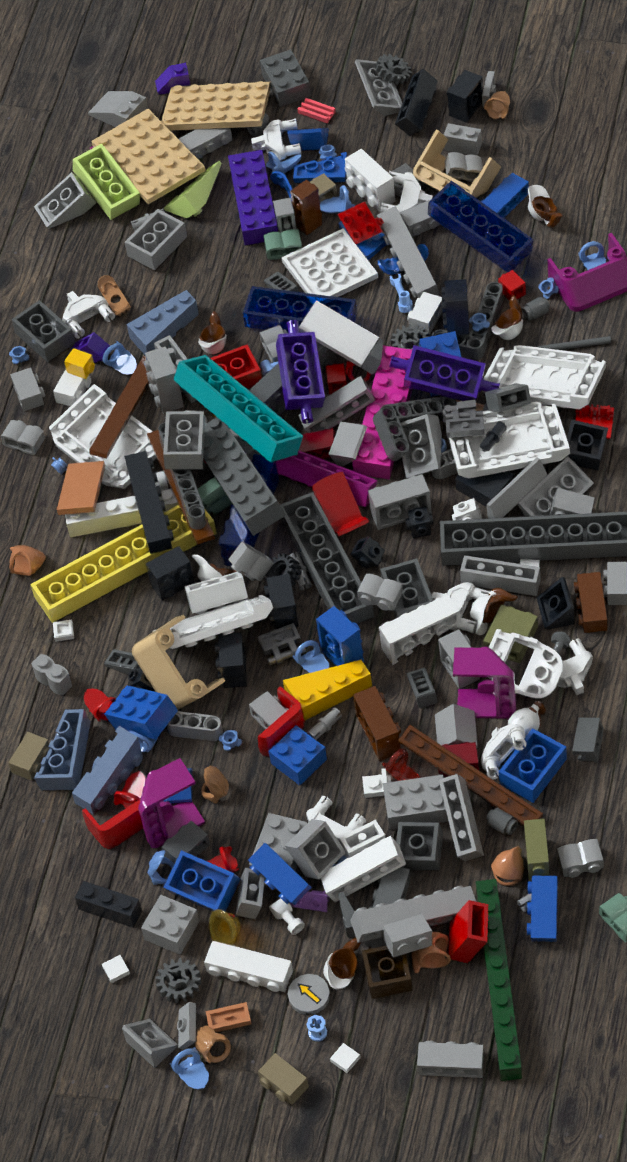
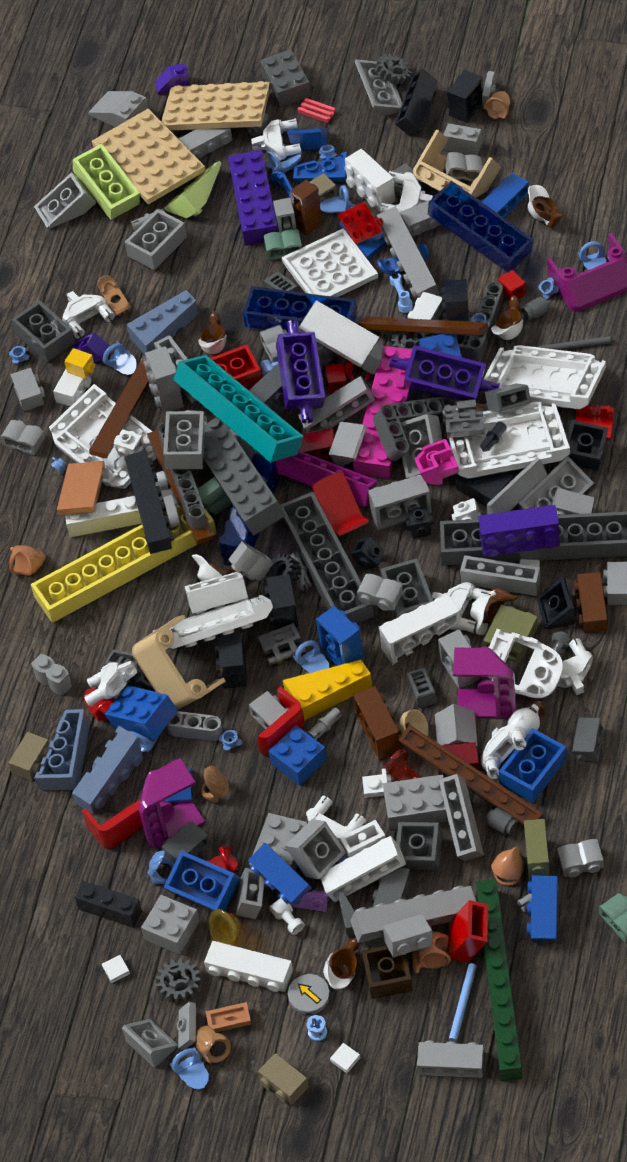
(63, 630): white tile -> none
(109, 681): none -> white connector
(128, 443): none -> white brick
(132, 790): red piece -> none
(170, 573): black brick -> none
(171, 511): none -> light grey beam
(415, 719): none -> tan piece
(423, 325): none -> reddish brown tile
(436, 462): none -> dark pink brick
(462, 1002): none -> light blue bar
(519, 530): none -> dark purple brick

